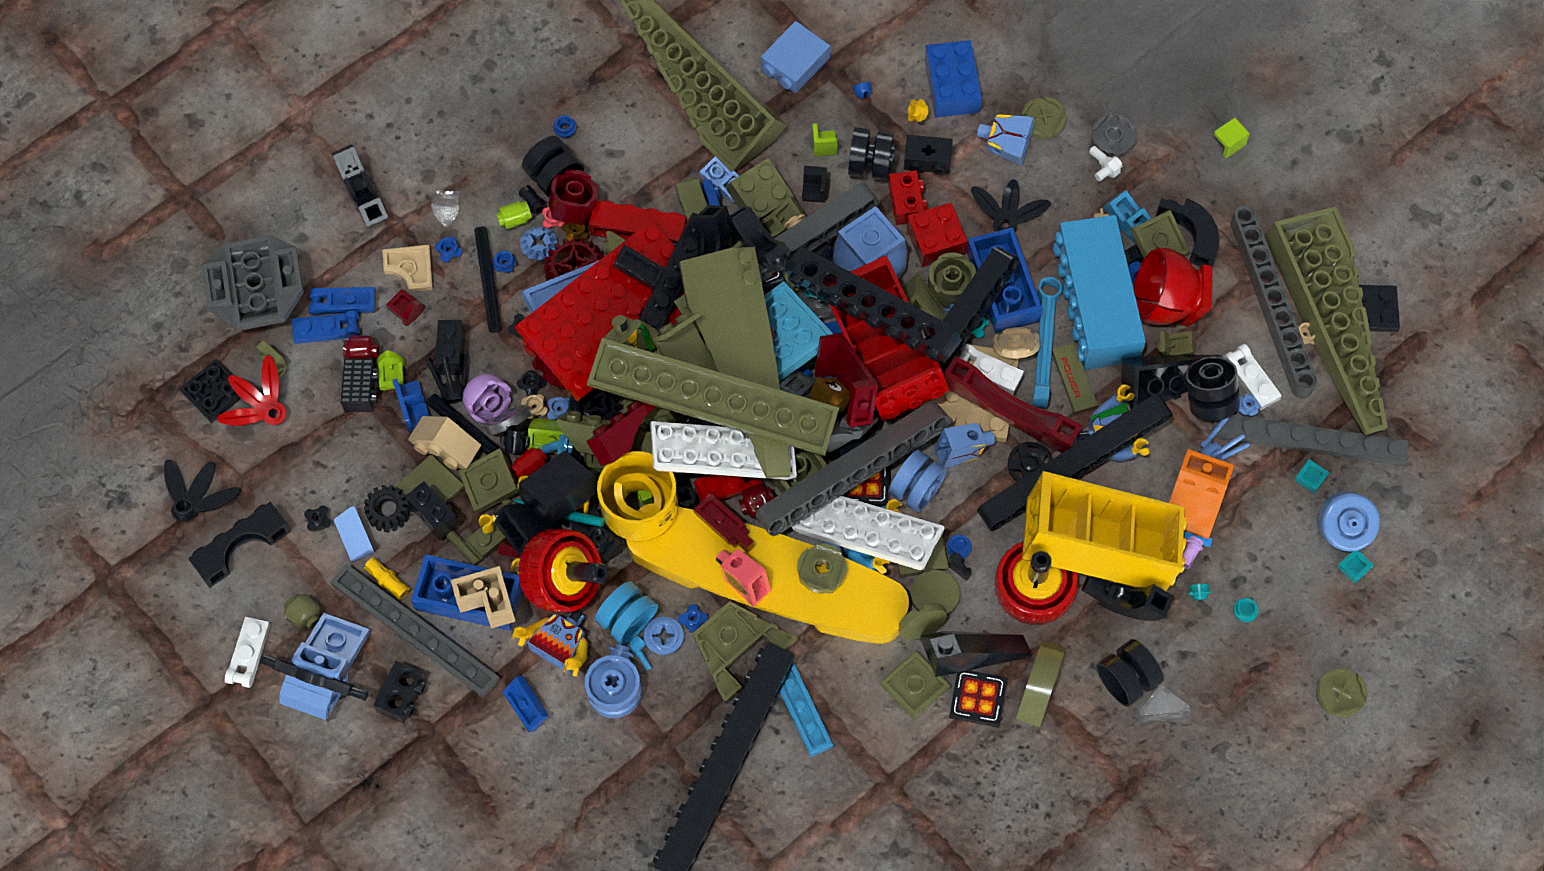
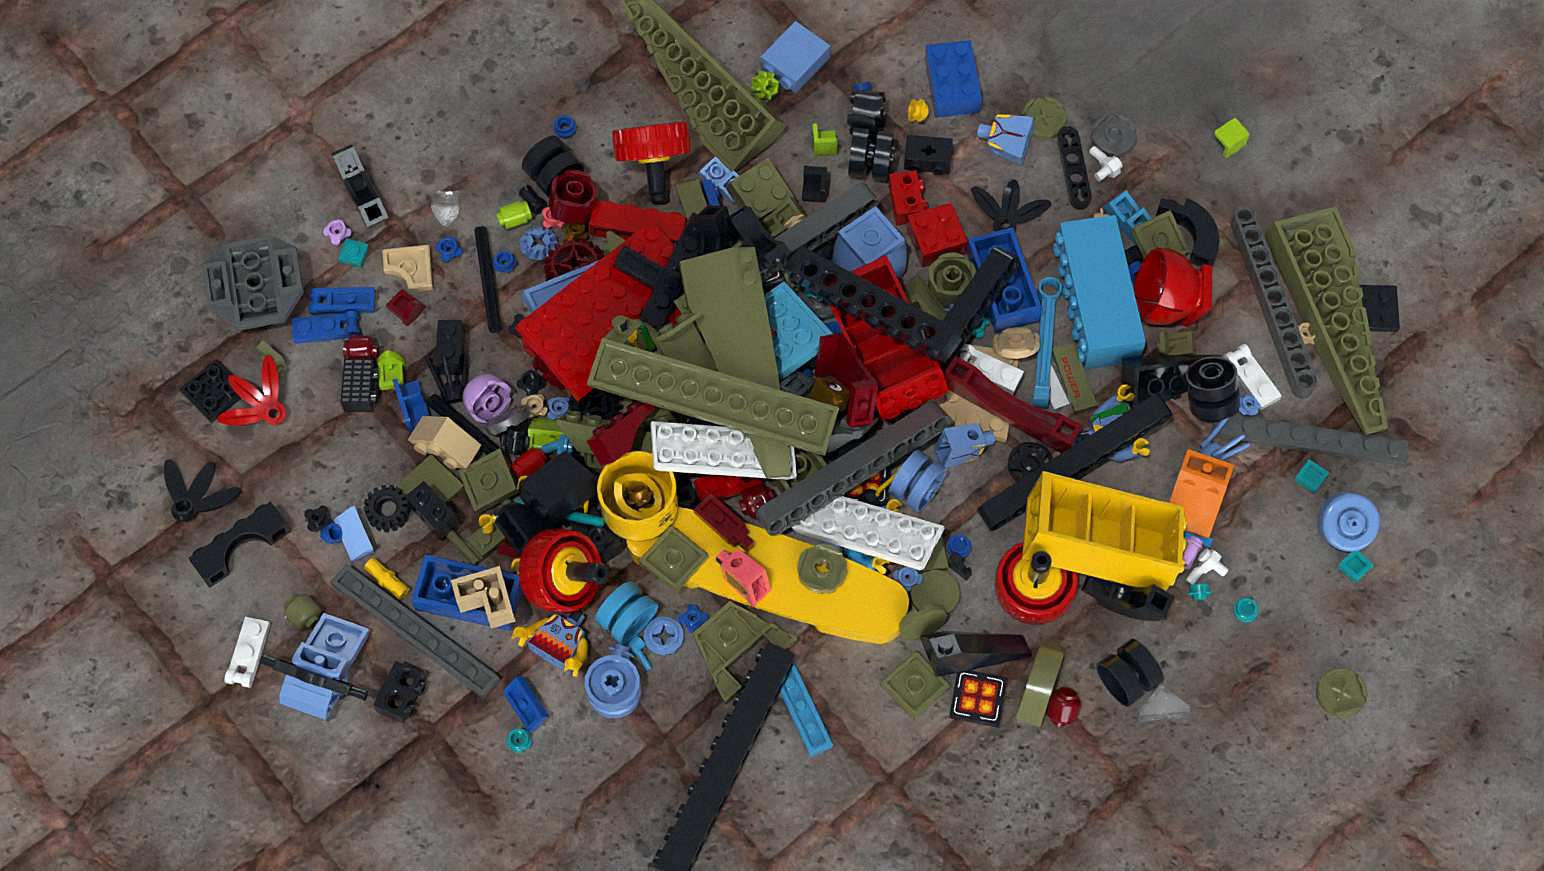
(331, 533): none -> blue hinge
(332, 227): none -> lavender plate
(353, 253): none -> teal plate
(516, 734): none -> teal plate
(639, 495): none -> pearl gold plate
(652, 146): none -> red wheel
(673, 559): none -> olive tile
(764, 84): none -> lime gear
(867, 111): none -> black brick
(872, 496): none -> black hinge
(915, 578): none -> medium blue plate
(1056, 393): none -> white sticker
(1063, 706): none -> dark red head
(1074, 167): none -> black beam
(1208, 560): none -> white piece

